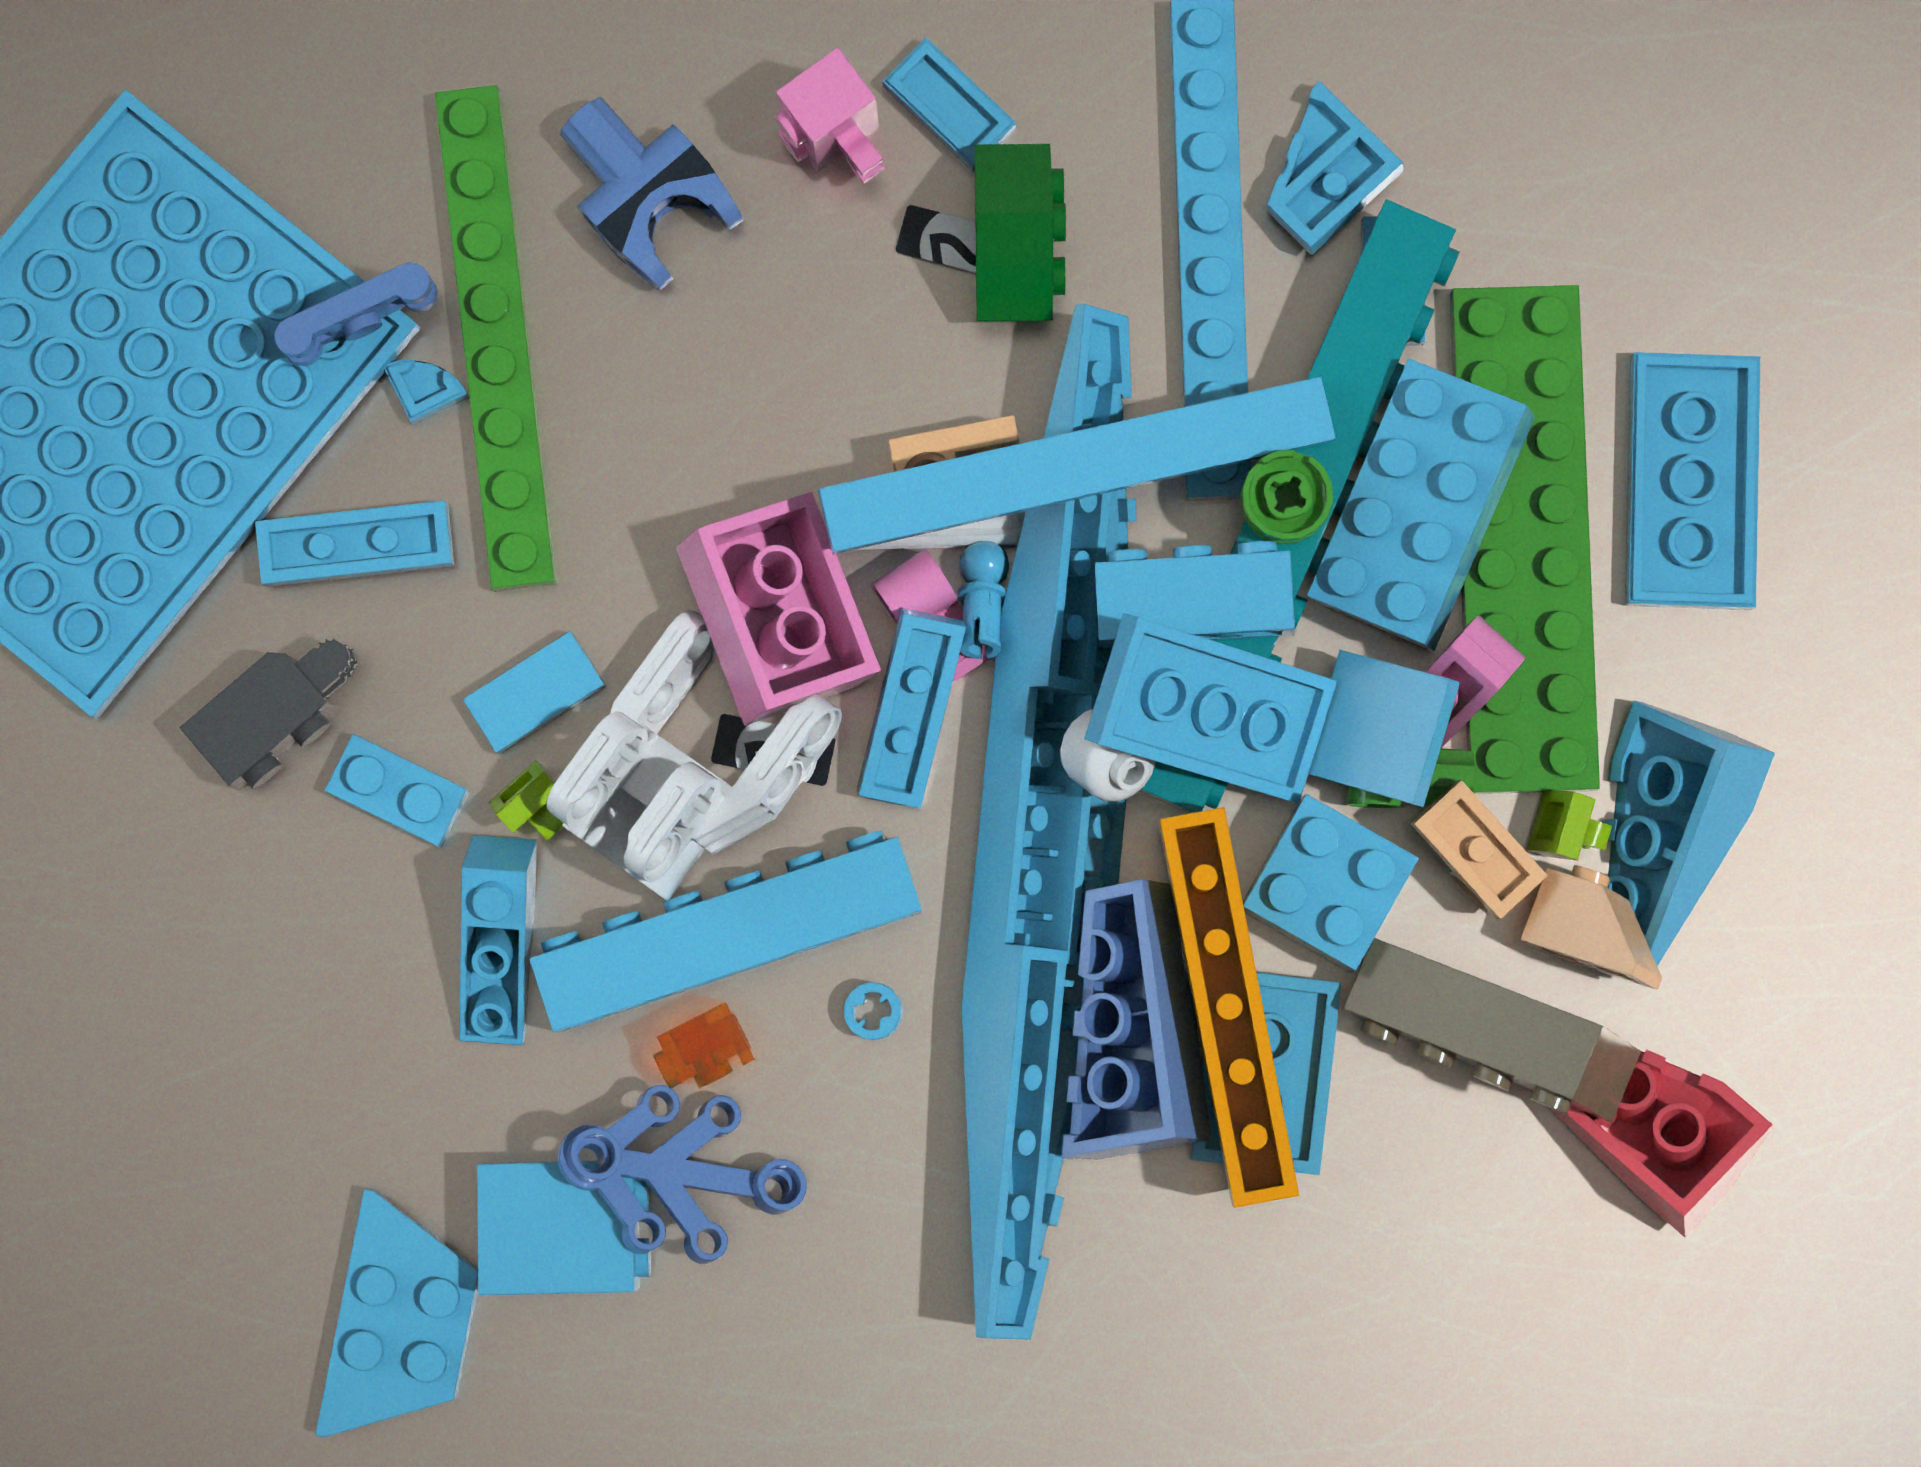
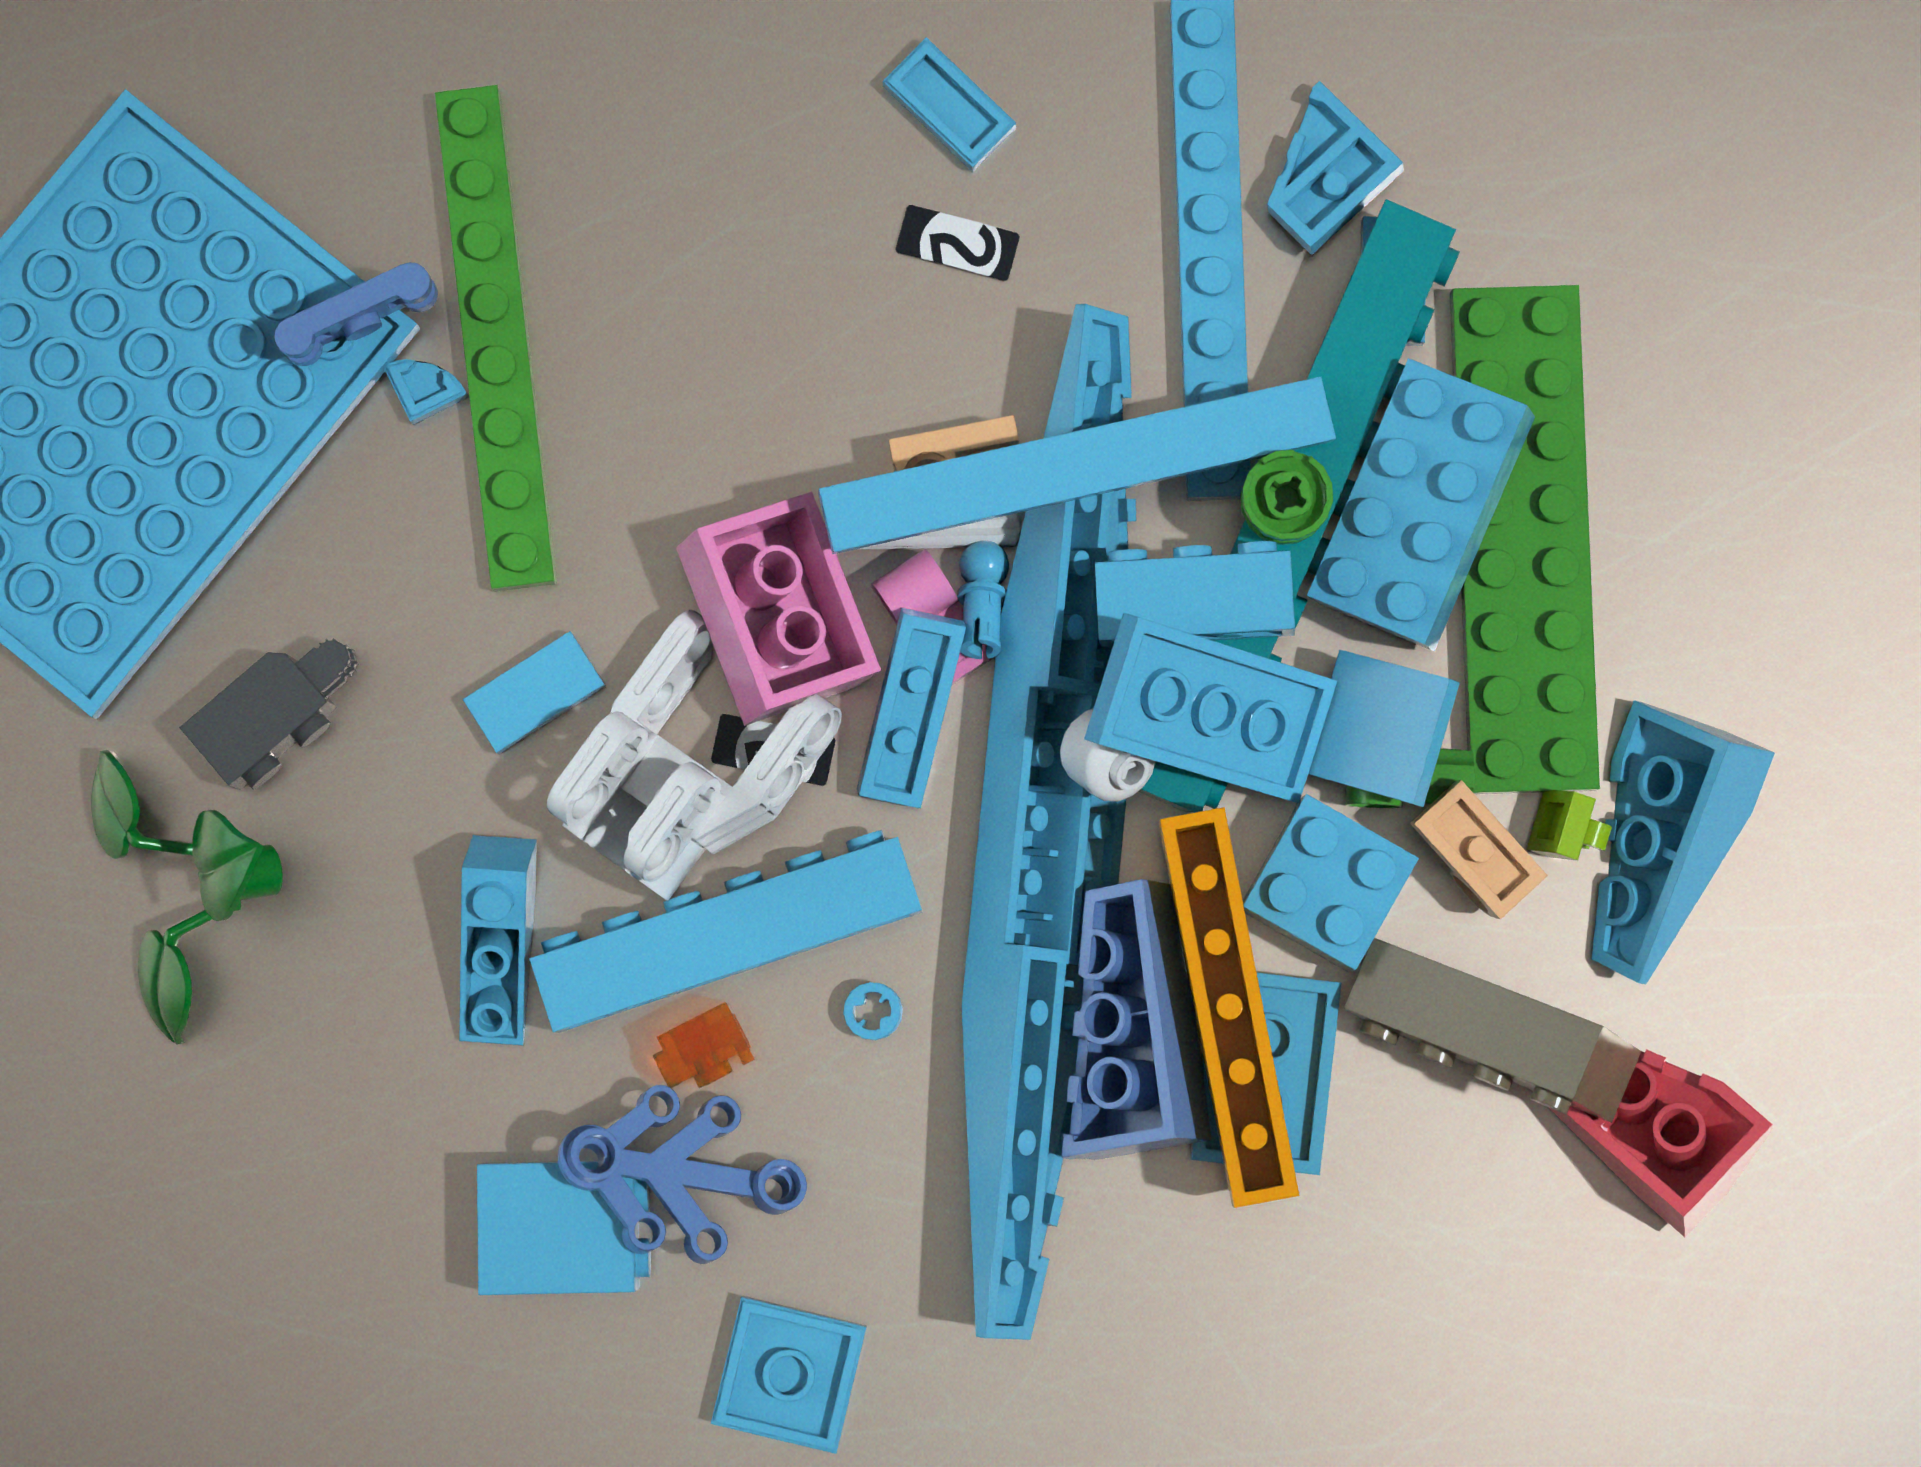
(229, 871): none -> green plant
(354, 543): medium azure plate -> none
(397, 790): medium azure plate -> none
(398, 1322): medium azure wing -> none
(527, 800): lime tile -> none
(641, 185): medium blue connector -> none
(788, 1374): none -> medium azure tile
(830, 115): bright pink brick -> none
(1016, 222): green brick -> none
(1482, 665): bright pink plate -> none
(1590, 926): light nougat slope -> none
(1692, 481): medium azure tile -> none

